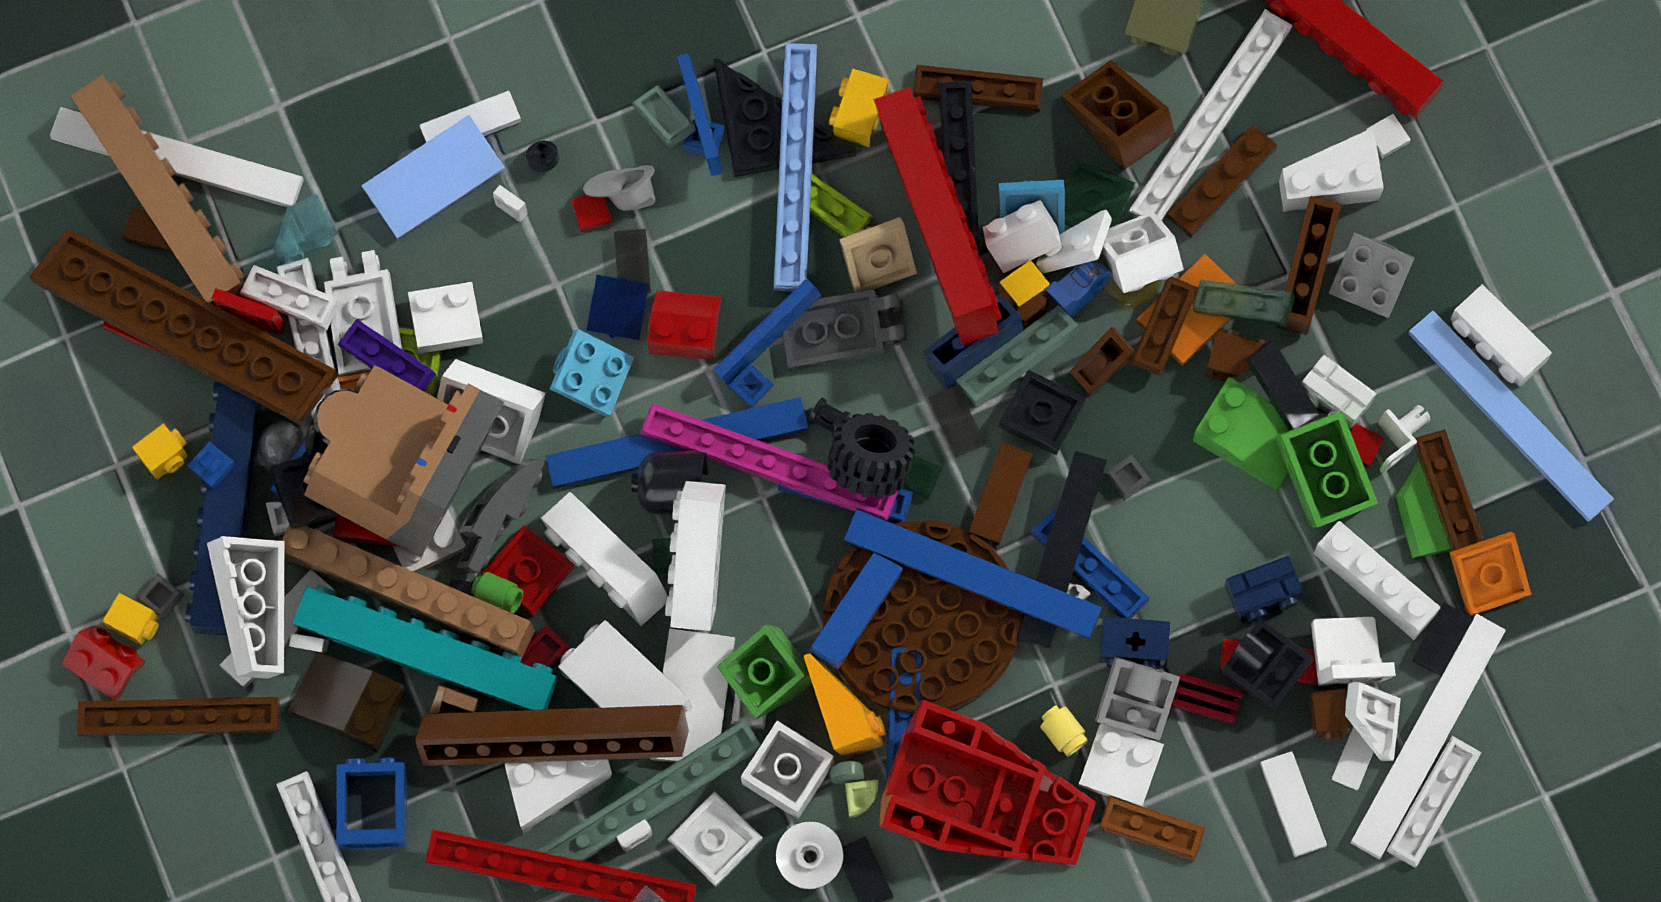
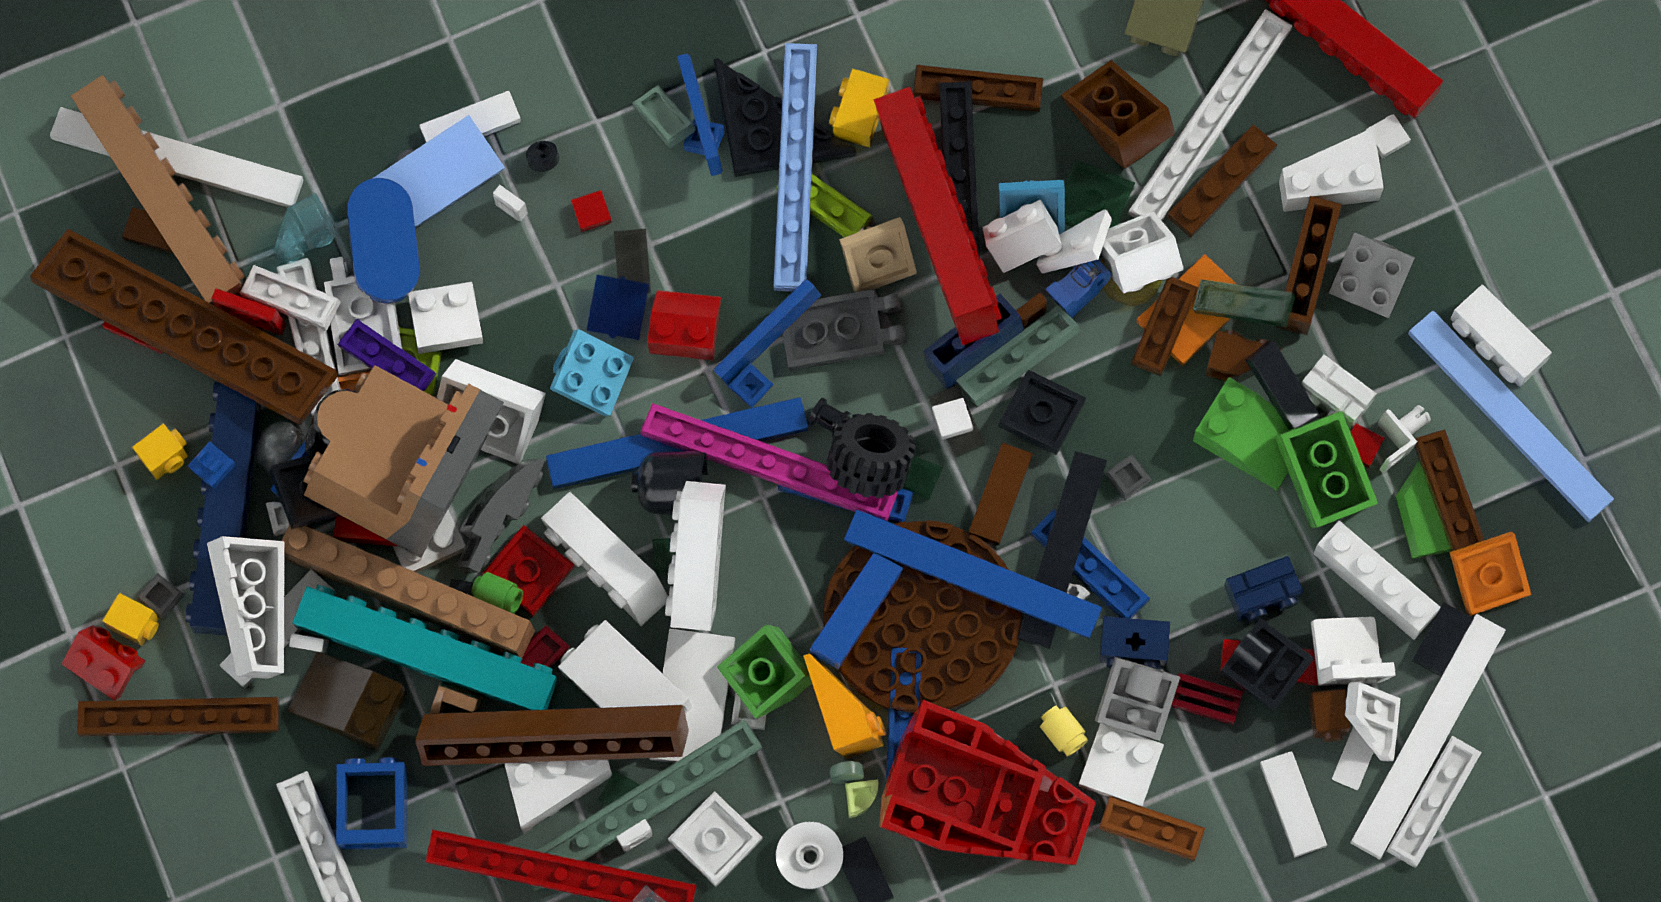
(383, 240): none -> blue tile
(624, 187): light grey piece -> none
(787, 770): white brick -> none
(952, 418): none -> white tile
(1023, 285): yellow brick -> none
(1102, 361): reddish brown slope -> none

